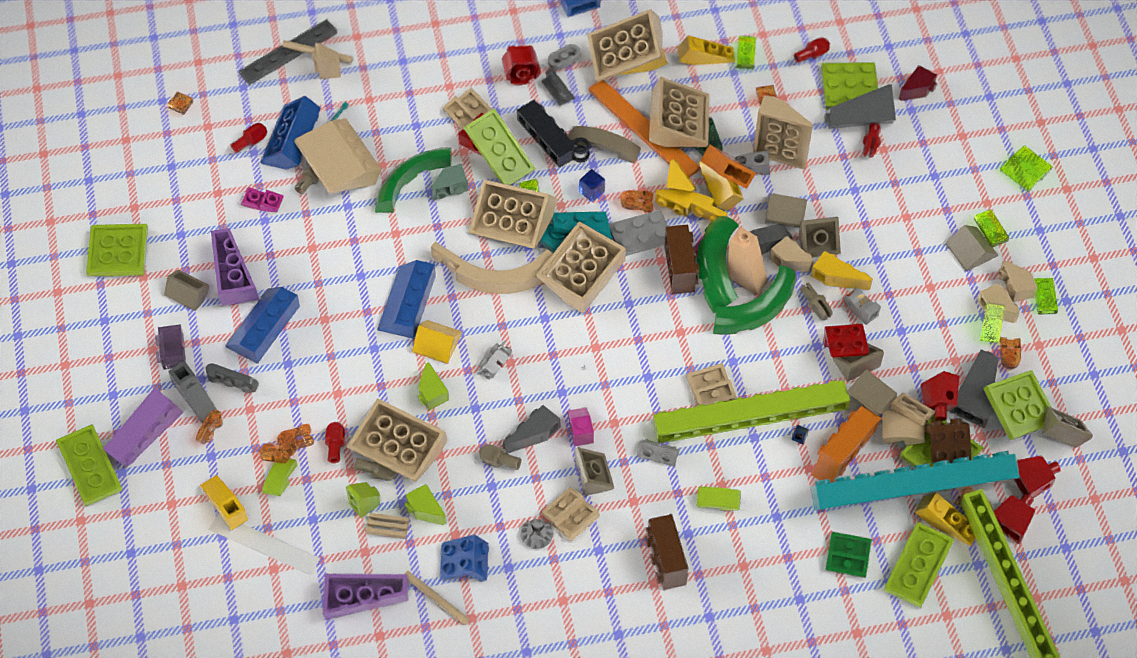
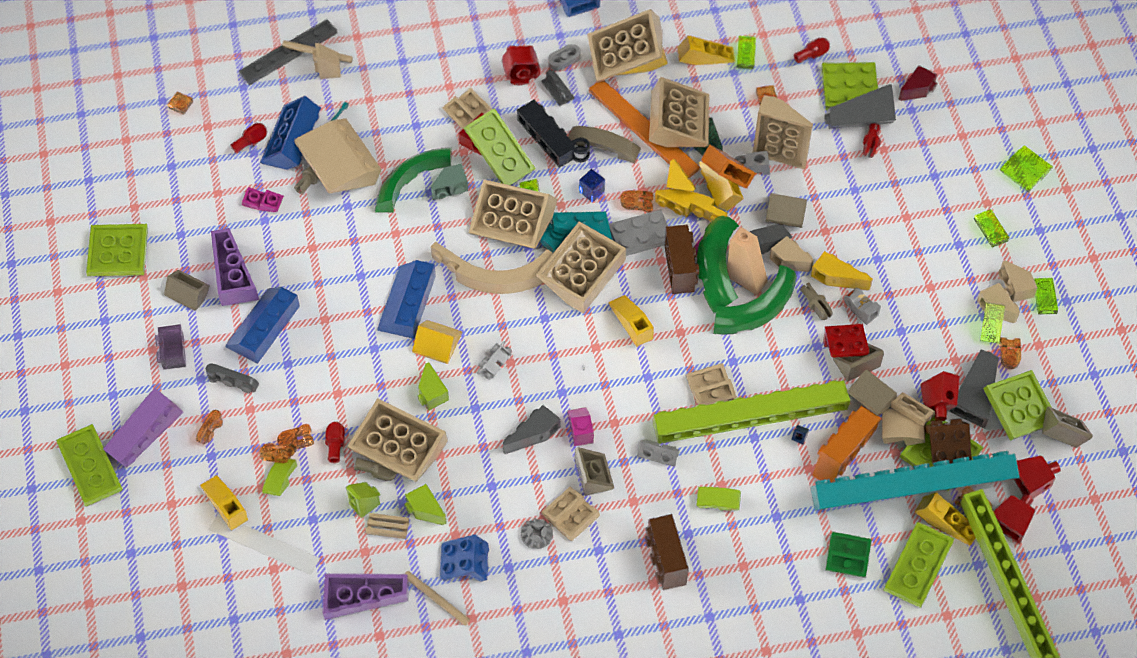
(191, 390): dark grey slope -> none
(497, 457): dark tan arm -> none
(633, 320): none -> yellow slope
(820, 236): dark tan slope -> none
(970, 247): dark tan slope -> none

